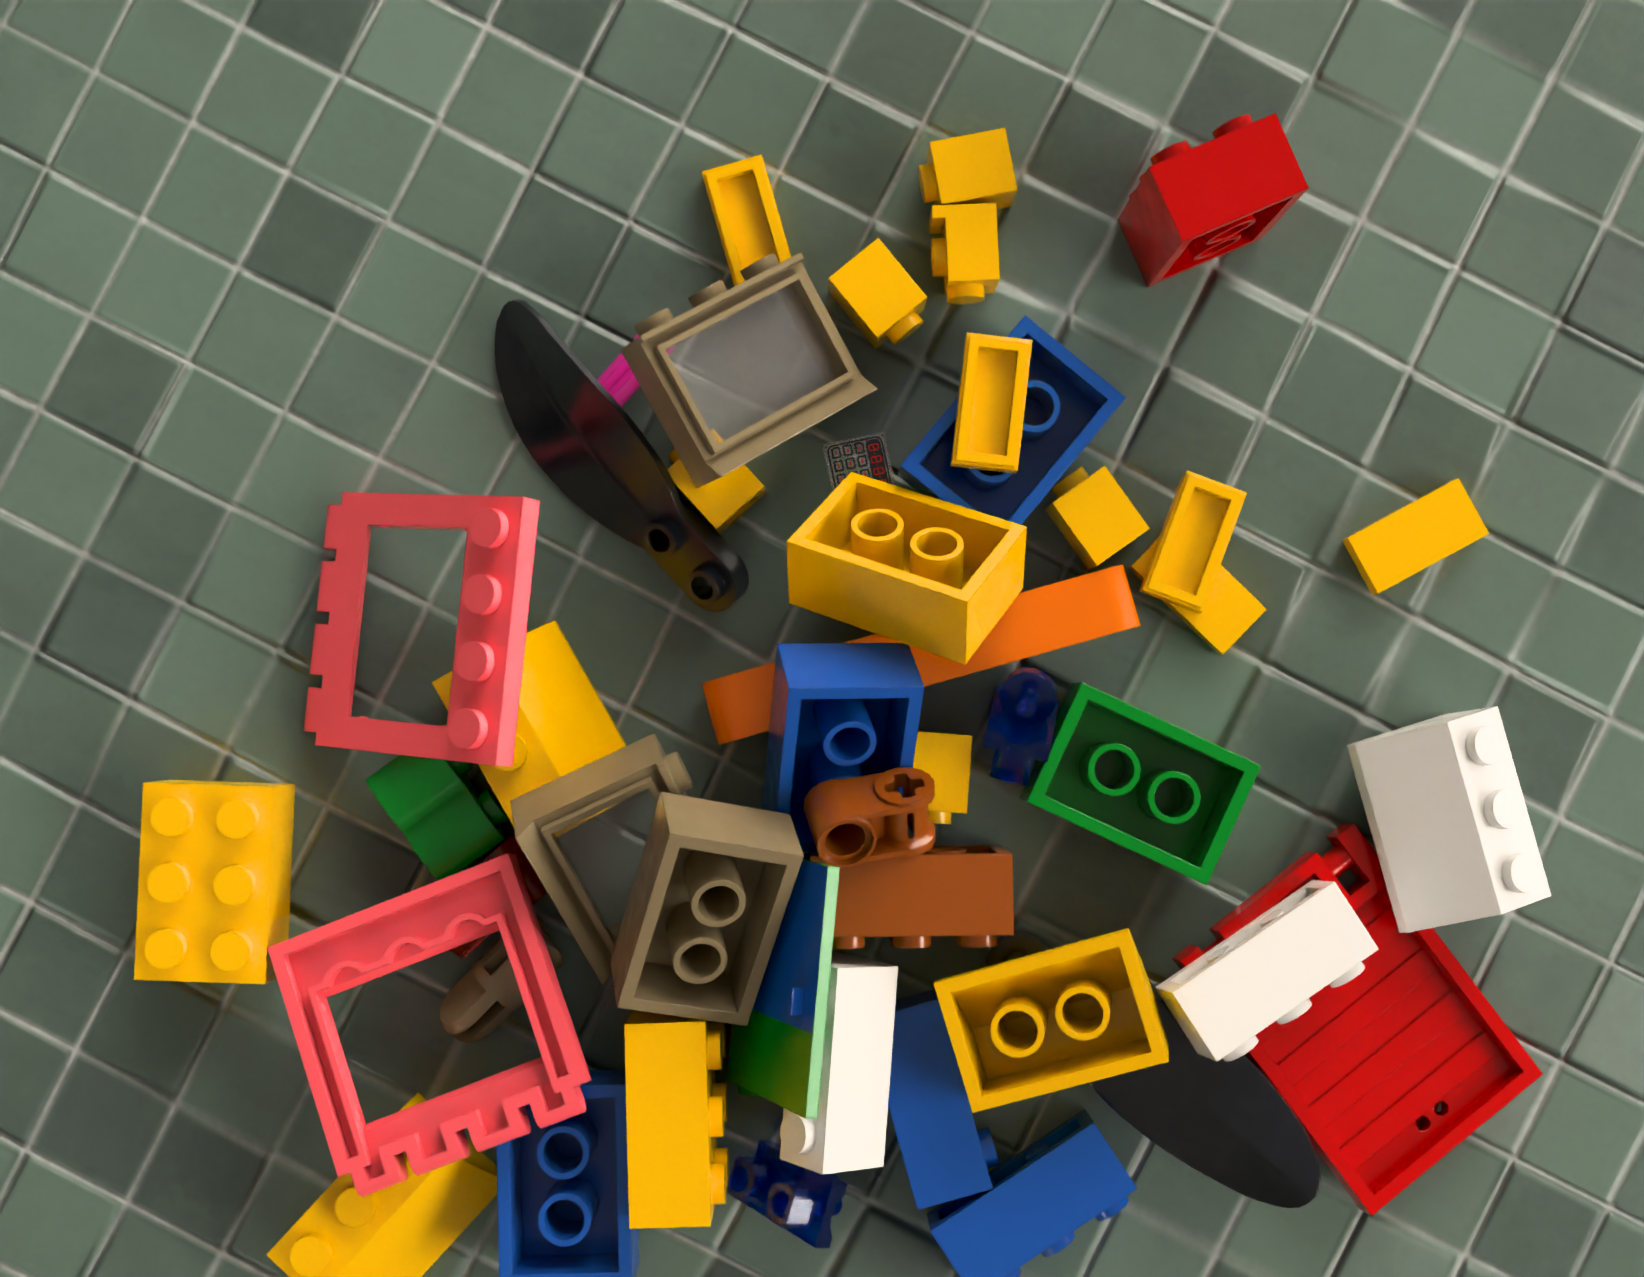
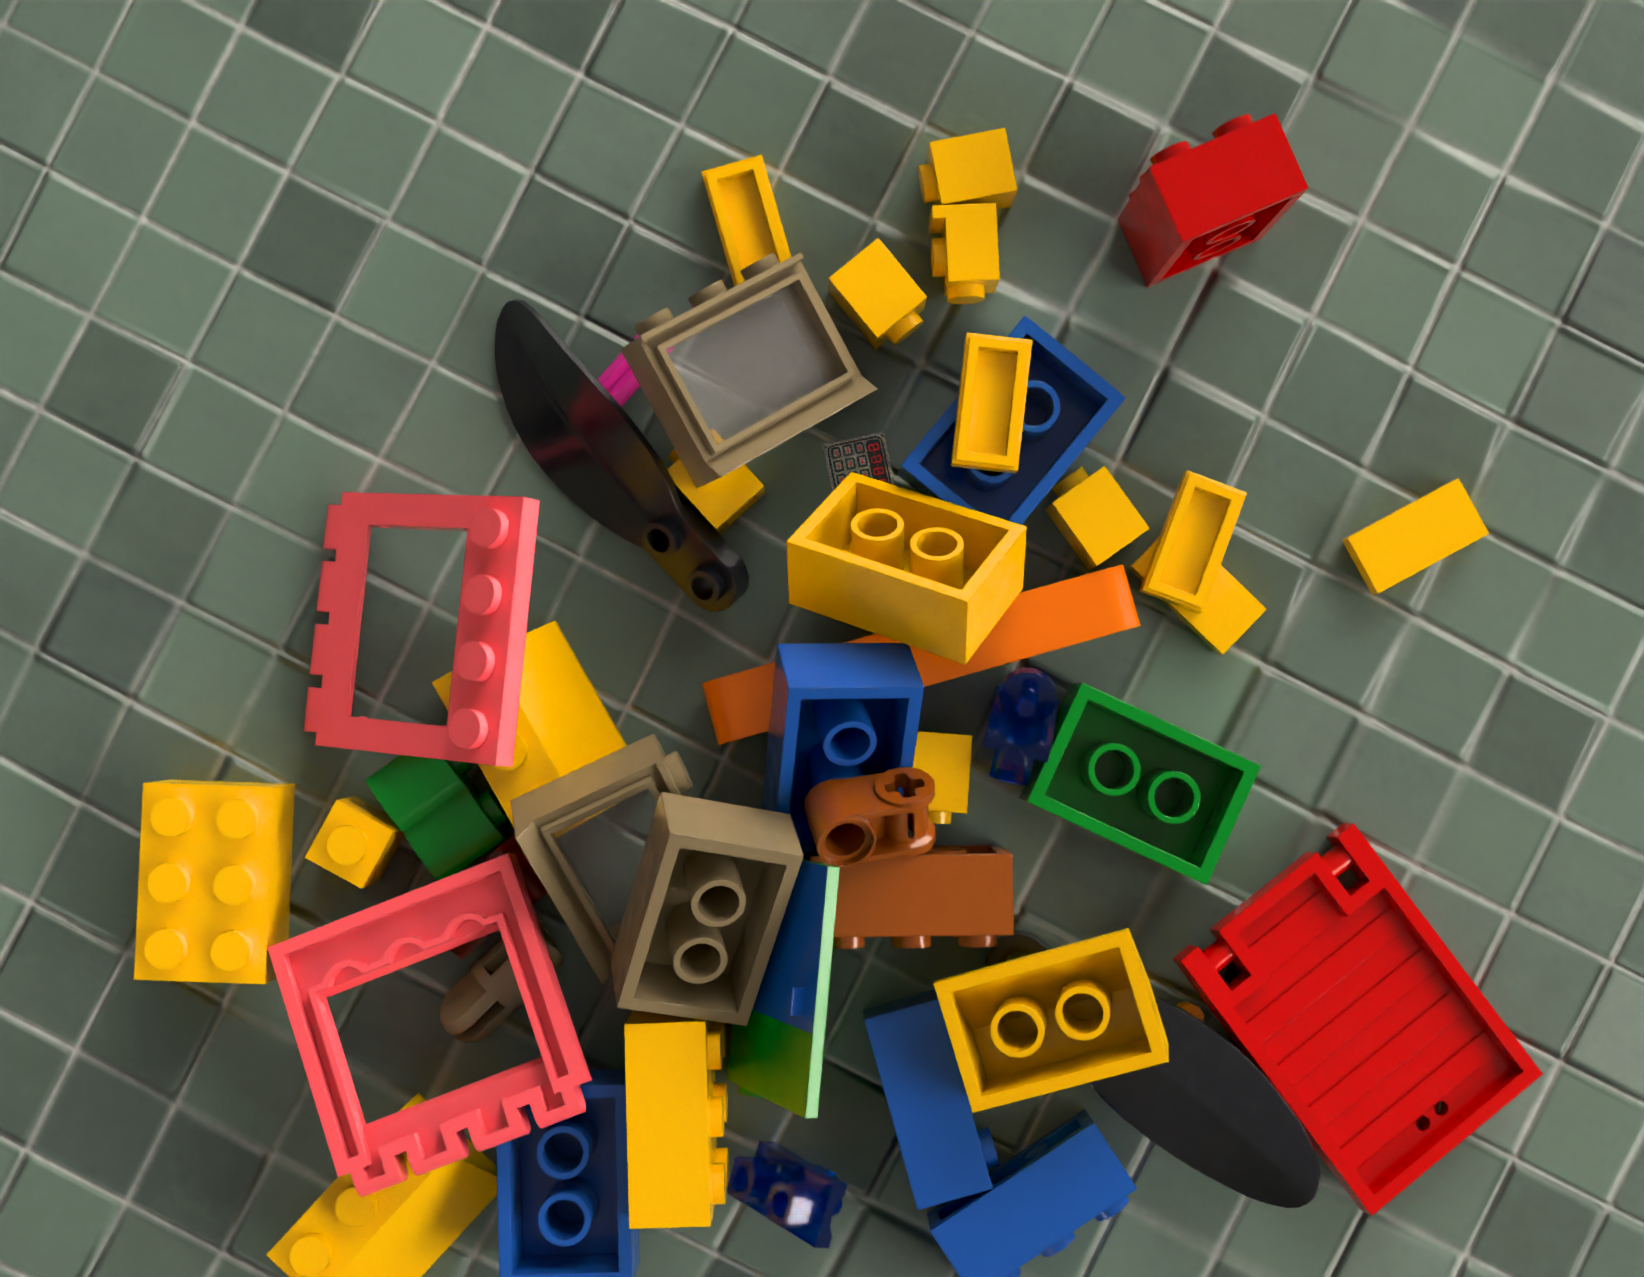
(355, 842): none -> yellow brick
(853, 1075): white slope -> none
(1268, 971): white brick -> none
(1449, 820): white slope -> none

